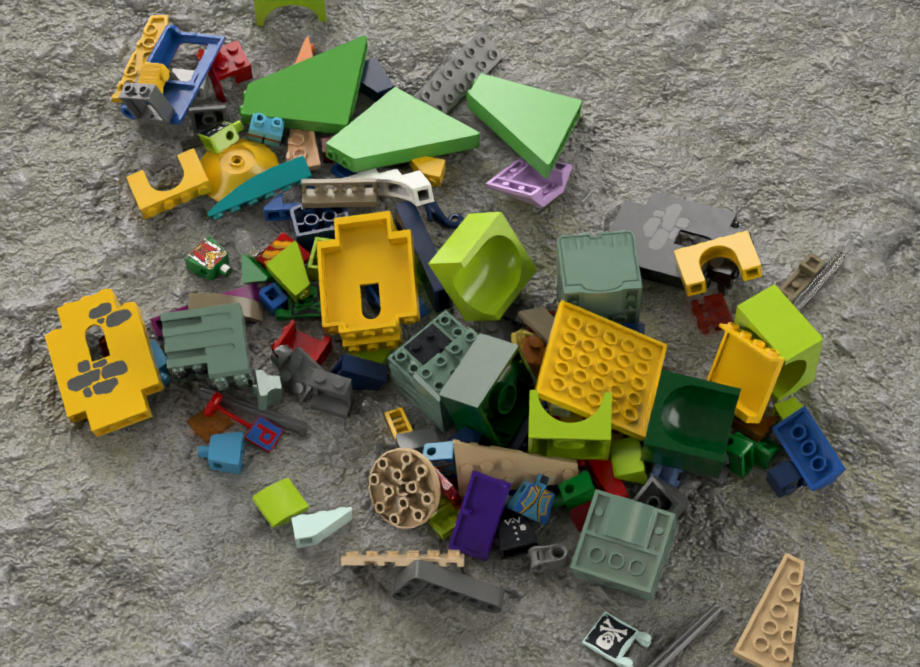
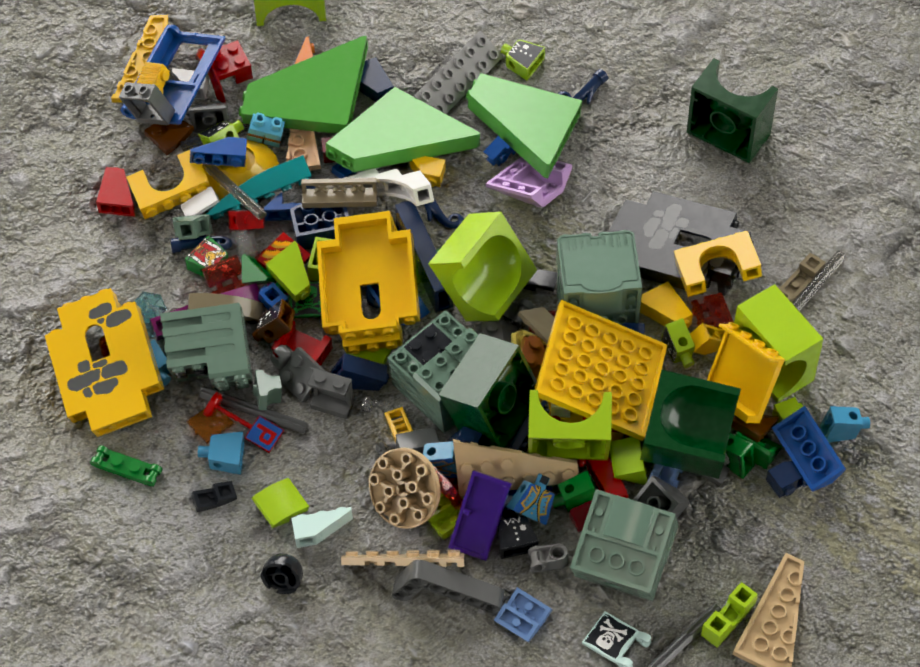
(114, 194): none -> slope
(126, 466): none -> green plate
(150, 305): none -> clear light blue slope
(169, 136): none -> reddish brown plate
(179, 245): none -> dark blue plant
(192, 226): none -> sand green brick
(200, 202): none -> white slope
(217, 496): none -> black slope
(223, 271): none -> clear red plate
(227, 152): none -> blue slope
(234, 190): none -> clear smoke axle
(244, 220): none -> red torso
(275, 322): none -> reddish brown torso
(282, 573): none -> black cylinder
(498, 151): none -> blue brick
(523, 57): none -> torso
(523, 615): none -> medium blue slope
(542, 279): none -> black slope
(591, 86): none -> dark blue plant
(665, 305): none -> yellow slope
(679, 342): none -> lime torso
(707, 338): none -> yellow slope
(722, 623): none -> lime arch
(727, 119): none -> dark green piece
(843, 423): none -> dark azure torso

